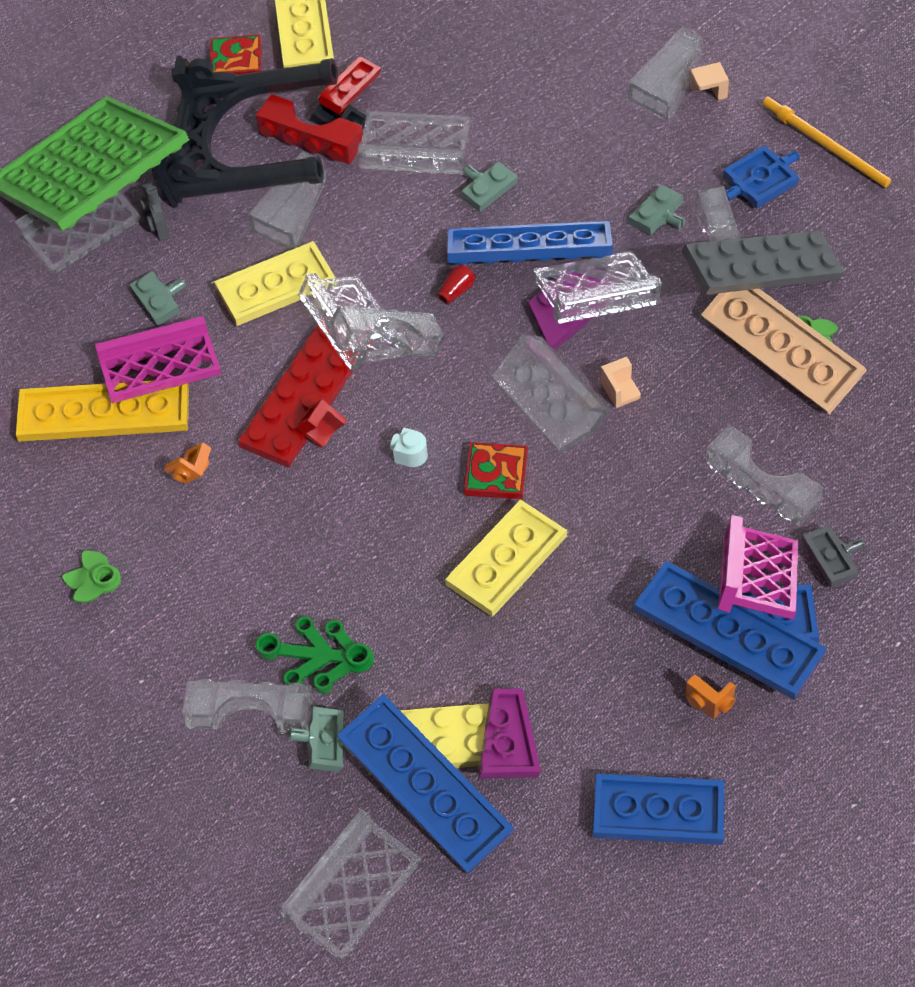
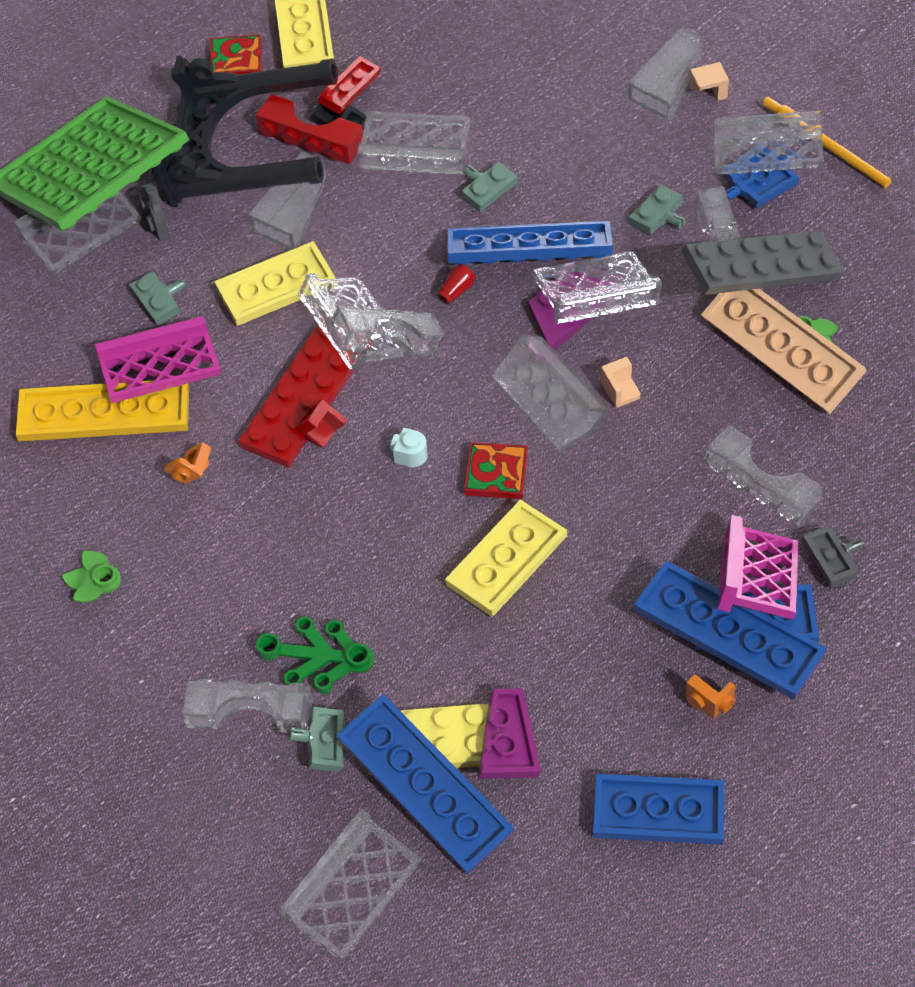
(768, 130): none -> clear fence

